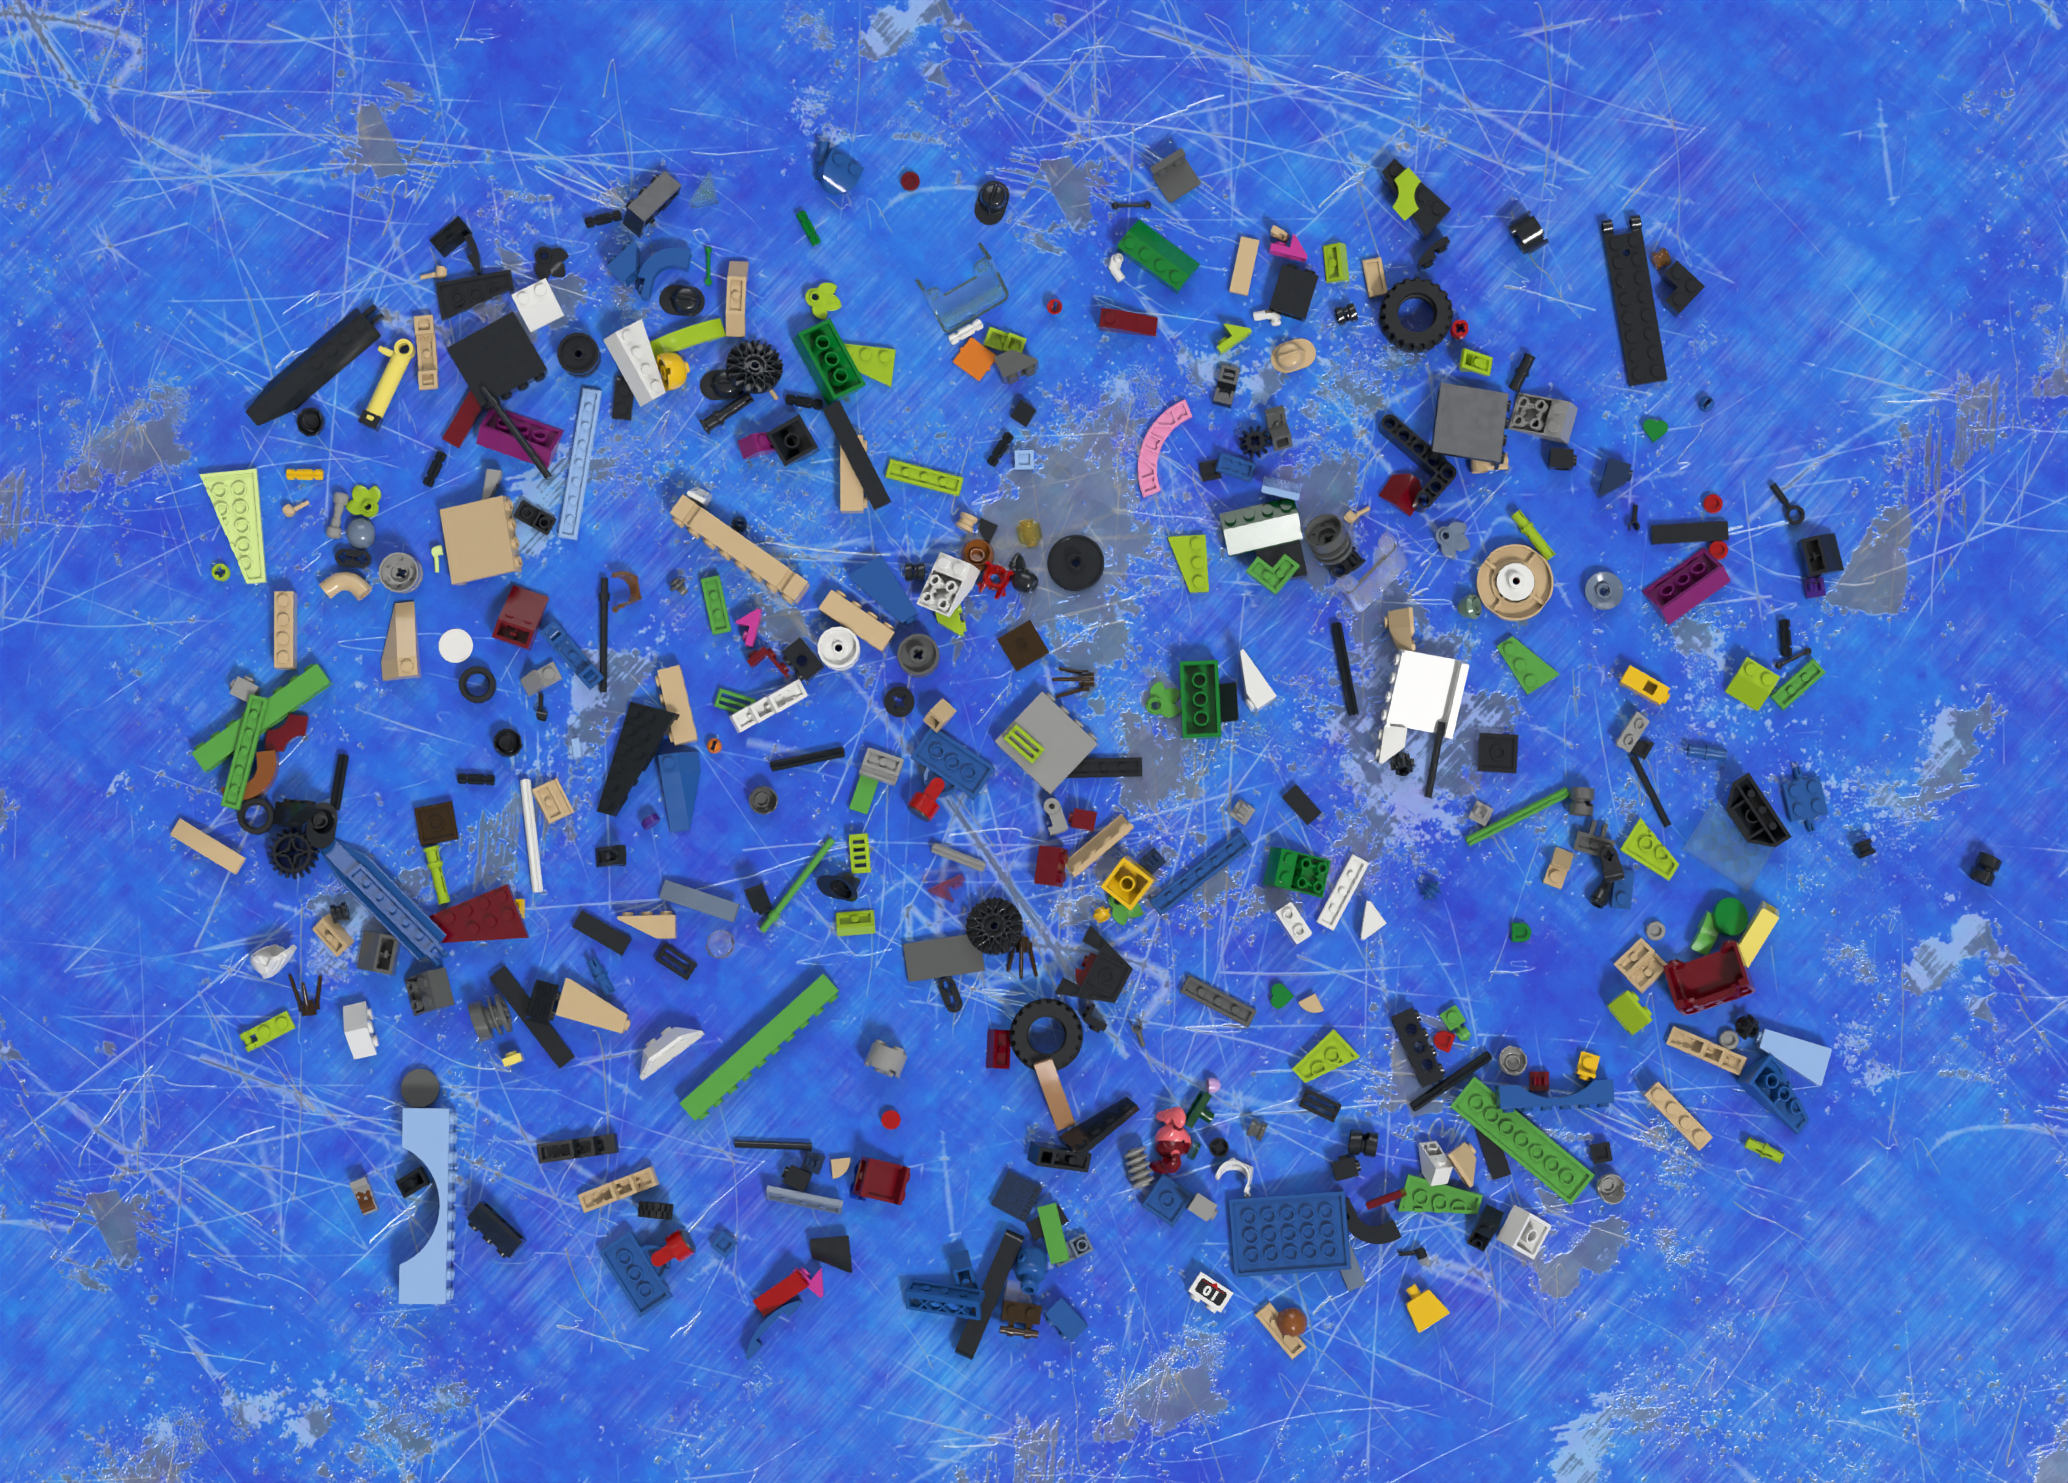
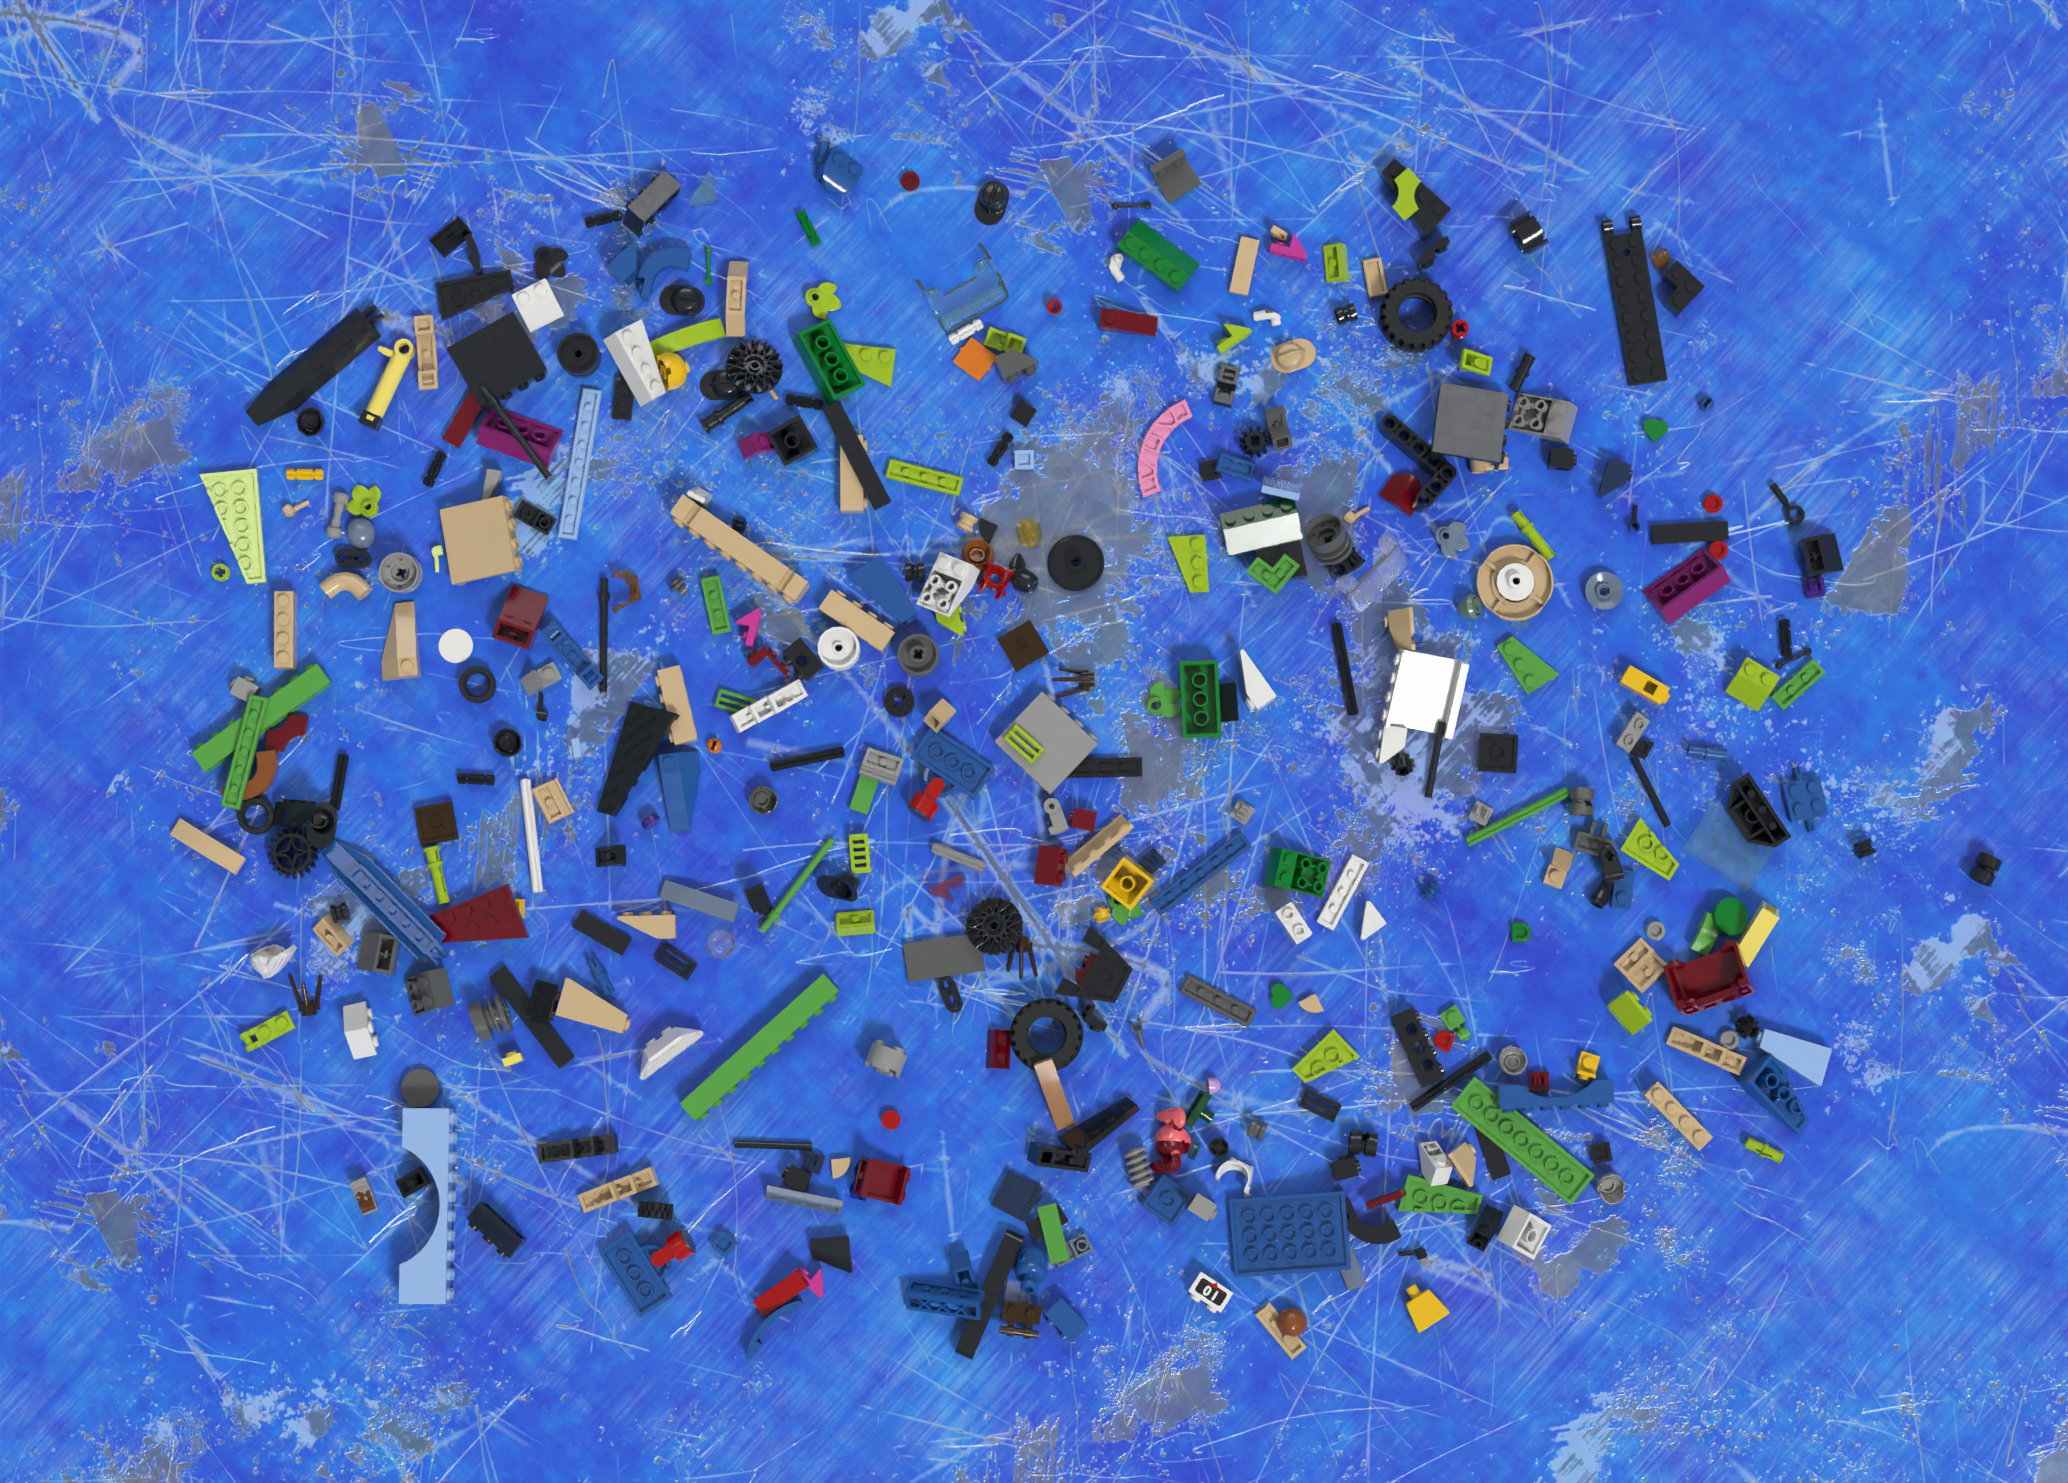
(441, 272): tan hand -> none
(1293, 292): black brick -> none
(1301, 804): black tile -> none

